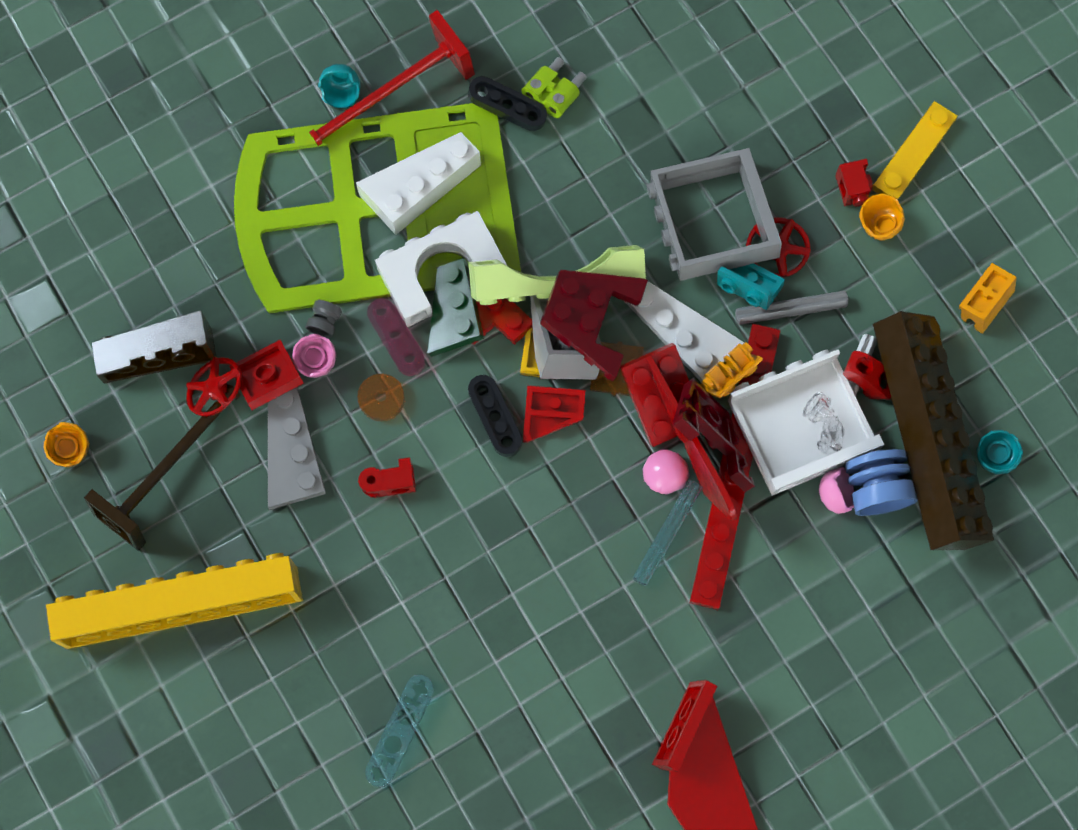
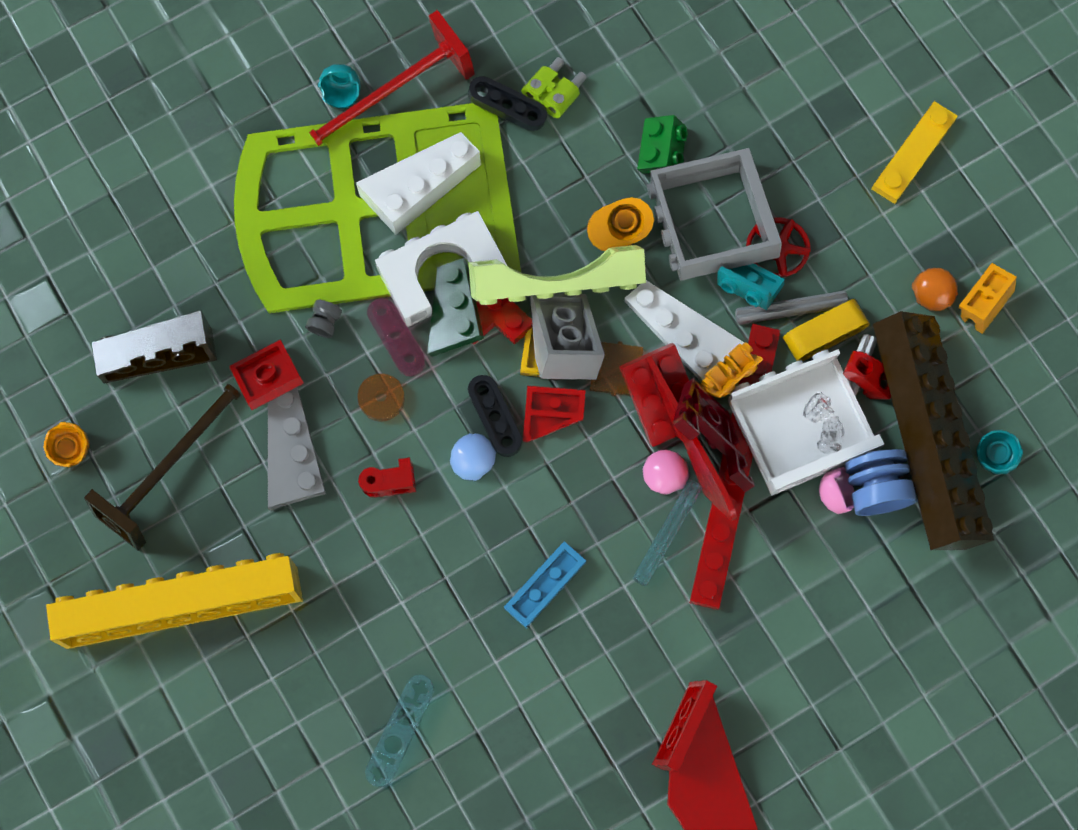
(214, 387): red wheel -> none
(314, 356): bright pink hair -> none
(472, 456): none -> light blue hair
(545, 584): none -> dark azure plate
(578, 309): dark red wing -> none
(620, 223): none -> light orange piece
(662, 143): none -> green bracket
(826, 330): none -> yellow beam
(854, 182): red brick -> none
(882, 216): light orange hair -> none
(935, 289): none -> orange hair

